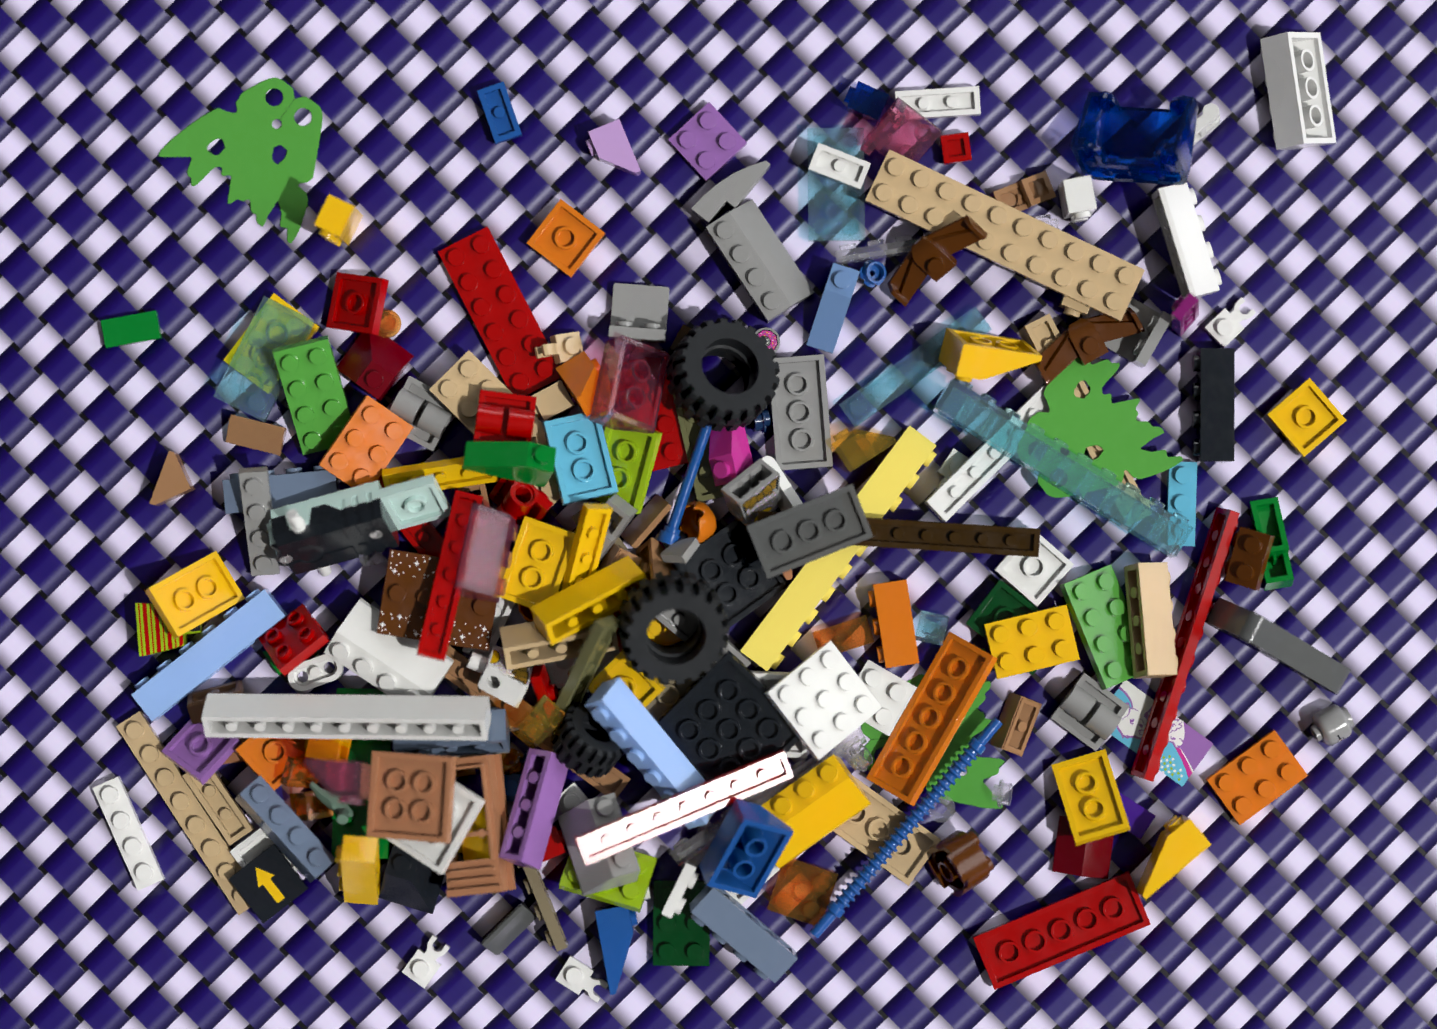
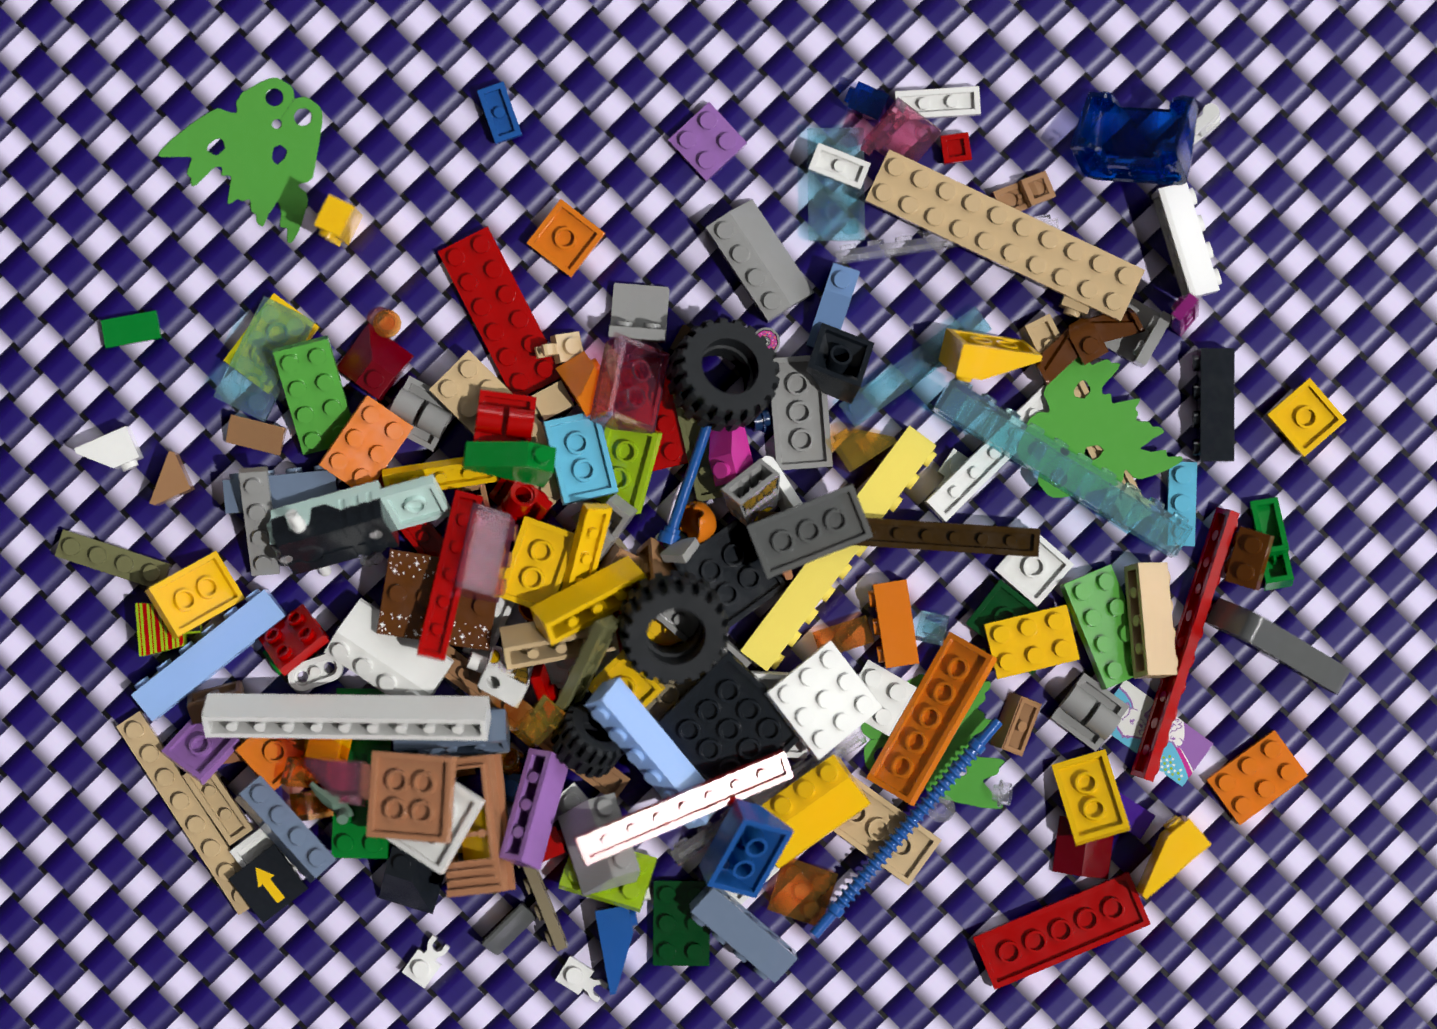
(111, 559): none -> olive plate
(114, 449): none -> white slope
(128, 833): white plate -> none
(357, 303): red plate -> none
(359, 869): yellow brick -> none
(613, 147): lavender slope -> none
(646, 522): medium nougat slope -> none
(675, 901): white plate -> none
(729, 191): light grey slope -> none
(839, 362): none -> black slope
(860, 758): clear plate -> none
(878, 270): blue plate -> none
(933, 256): reddish brown plate -> none
(959, 862): reddish brown brick -> none
(1077, 198): white brick -> none
(1227, 325): white plate -> none
(1298, 90): white slope -> none
(1332, 724): light grey head -> none

